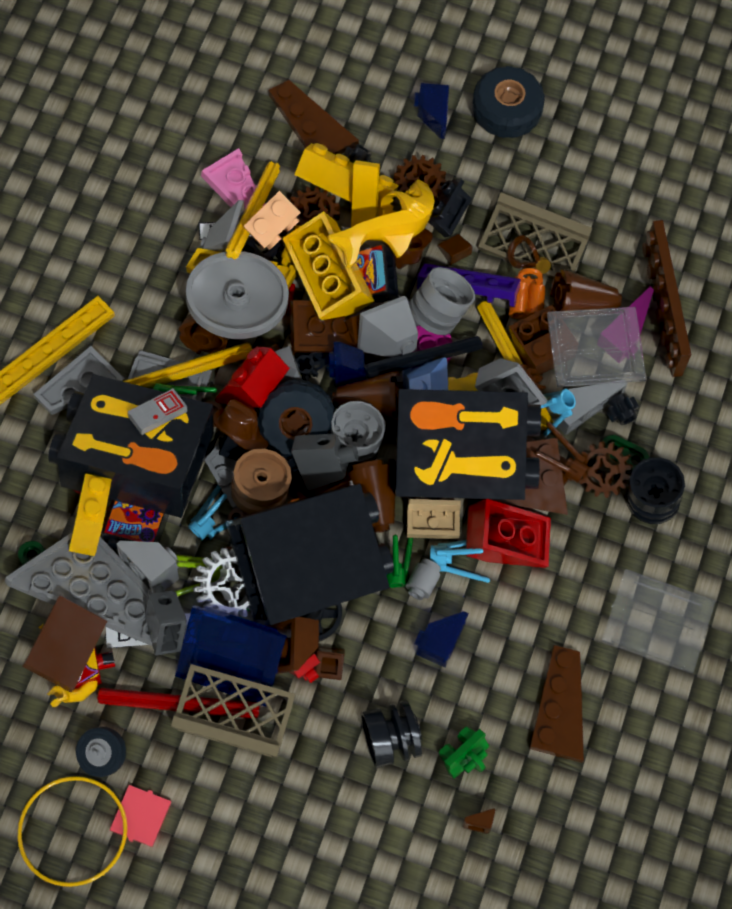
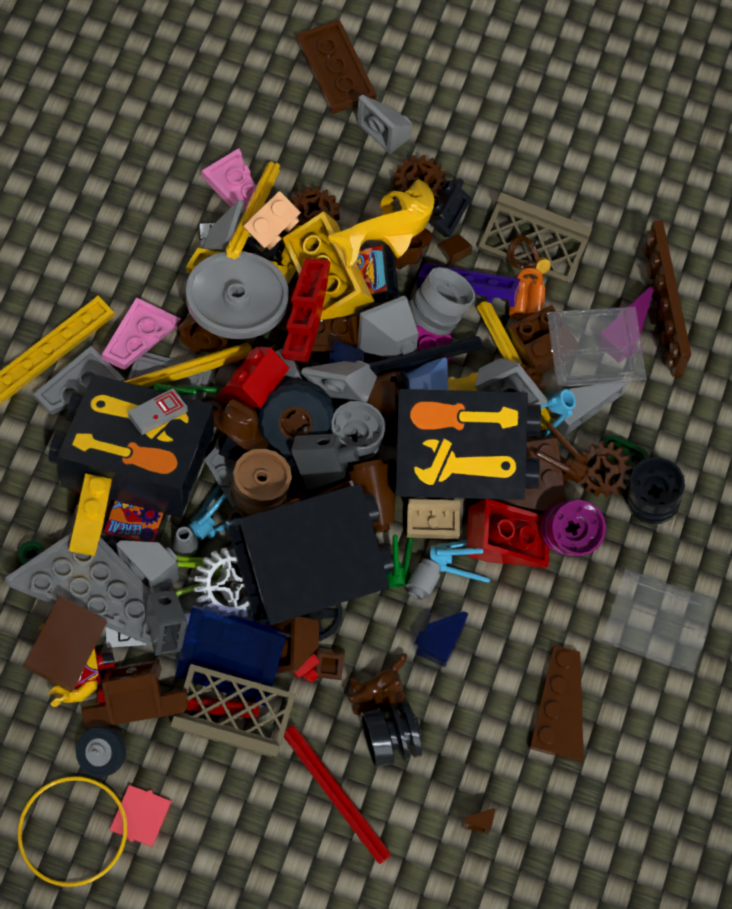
(133, 696): none -> reddish brown plate
(138, 333): none -> bright pink wing
(185, 542): none -> light grey cone
(307, 309): none -> red slope
(309, 120): reddish brown wing -> none
(335, 66): none -> reddish brown plate
(335, 173): yellow brick -> none
(337, 795): none -> red axle
(343, 379): none -> light grey slope
(358, 153): black gear -> none
(365, 191): yellow tile -> none
(382, 688): none -> reddish brown animal
(383, 123): none -> light grey slope
(433, 107): clear blue slope -> none
(468, 755): green hips -> none
(508, 102): black wheel -> none
(582, 293): reddish brown cone -> none
(587, 528): none -> magenta wheel
(622, 409): black gear -> none

